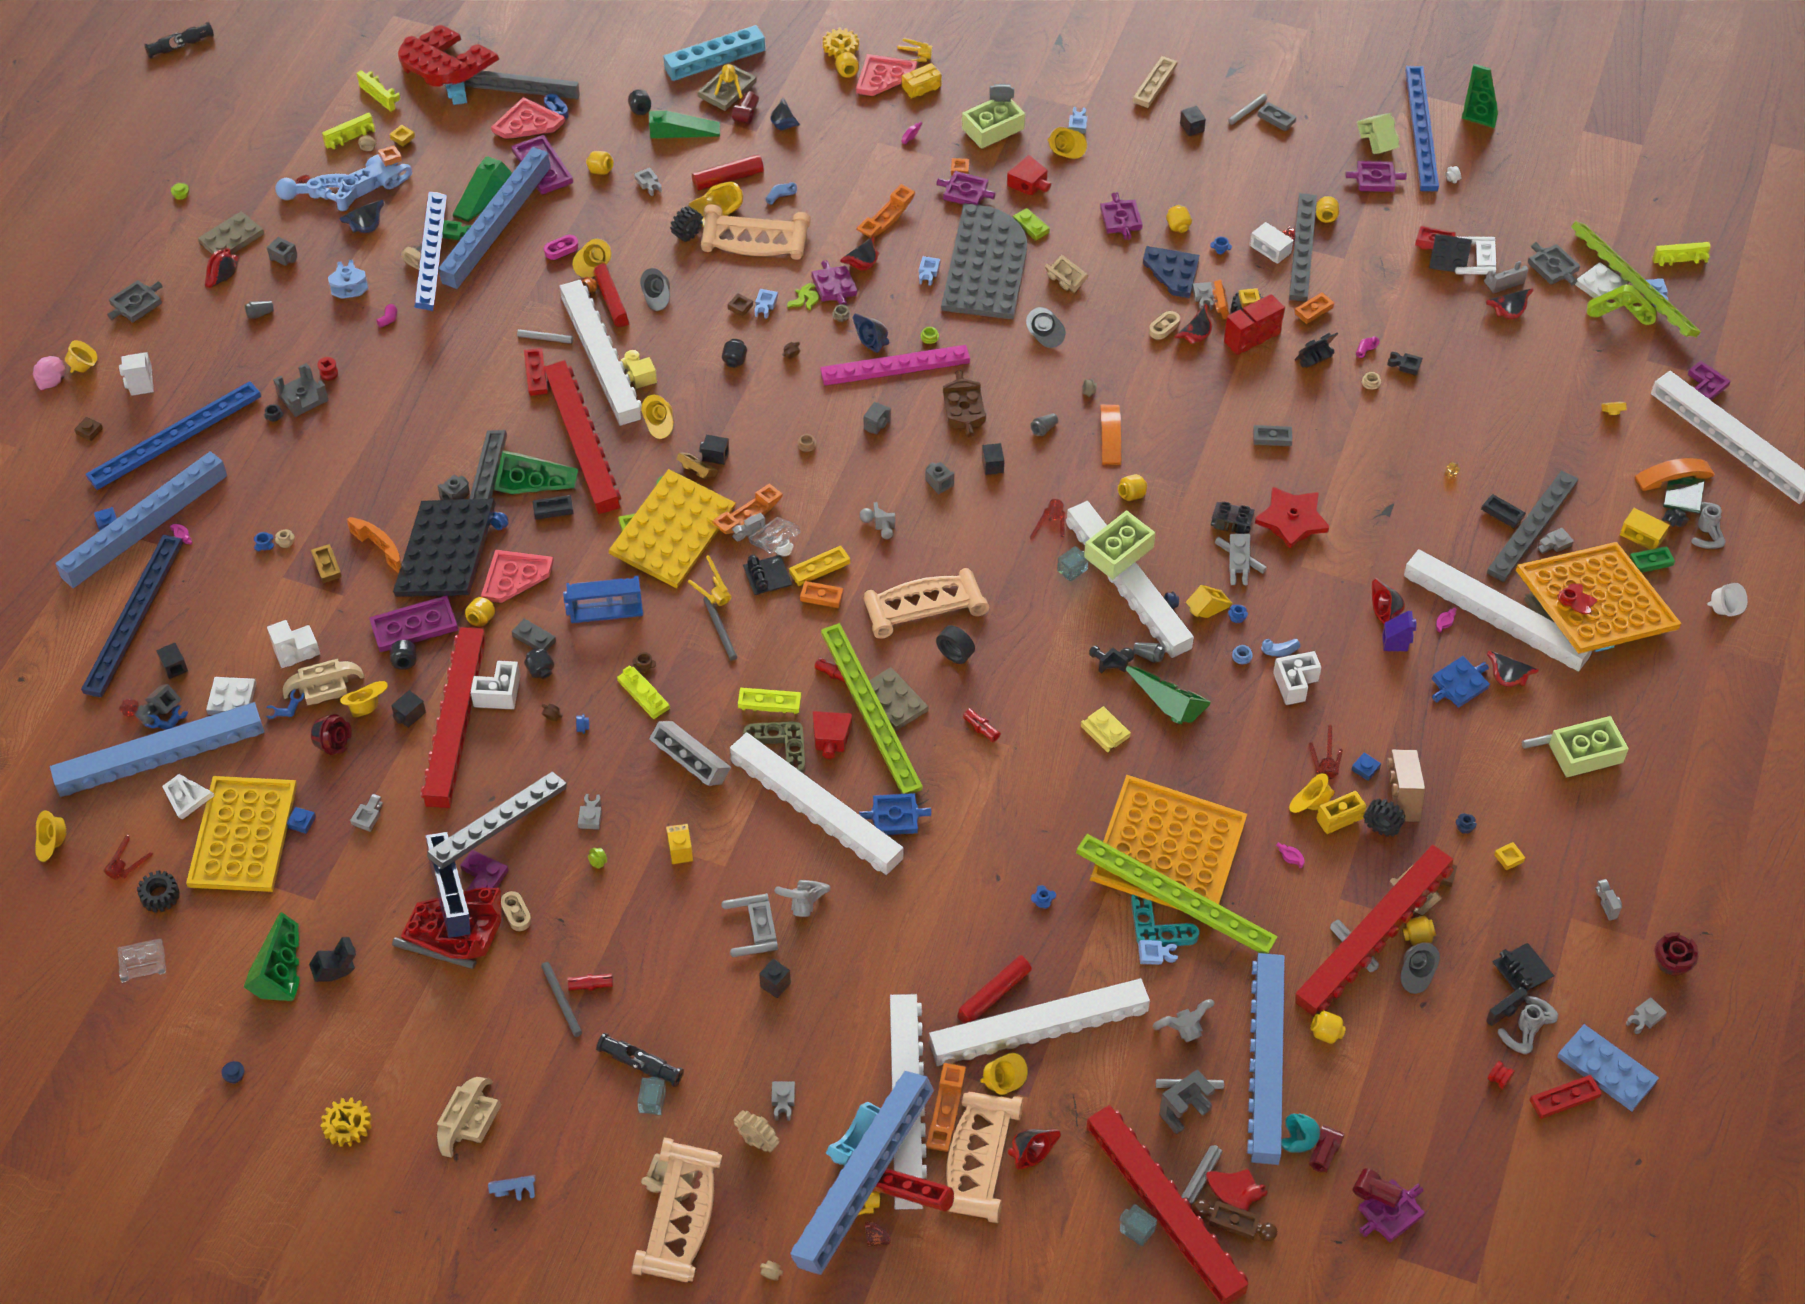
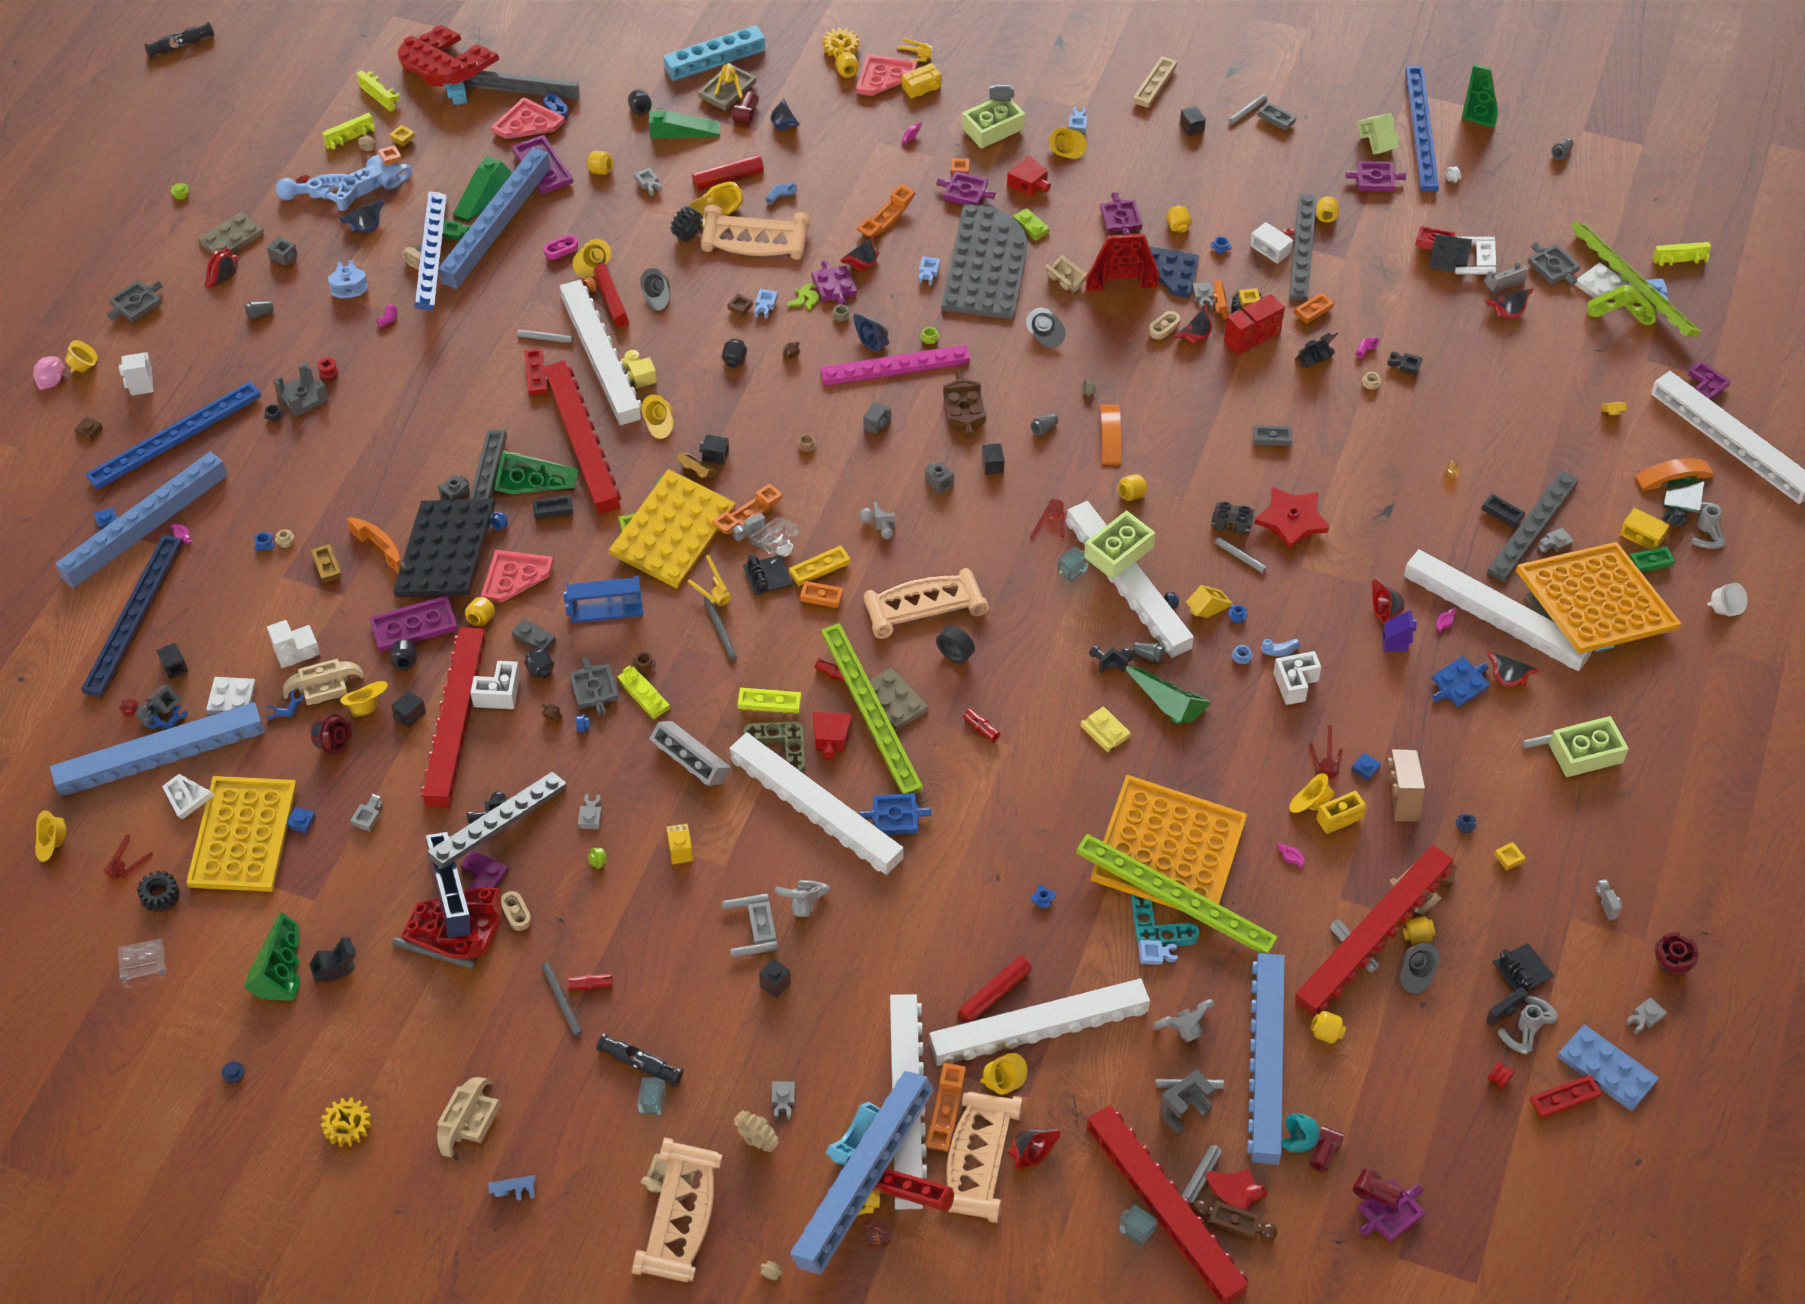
(497, 799): none -> black piece
(593, 686): none -> dark grey plate
(1122, 259): none -> red wedge
(1239, 557): light grey hinge -> none
(1384, 817): black tyre -> none
(1562, 149): none -> dark grey cone
(1576, 599): red plate -> none

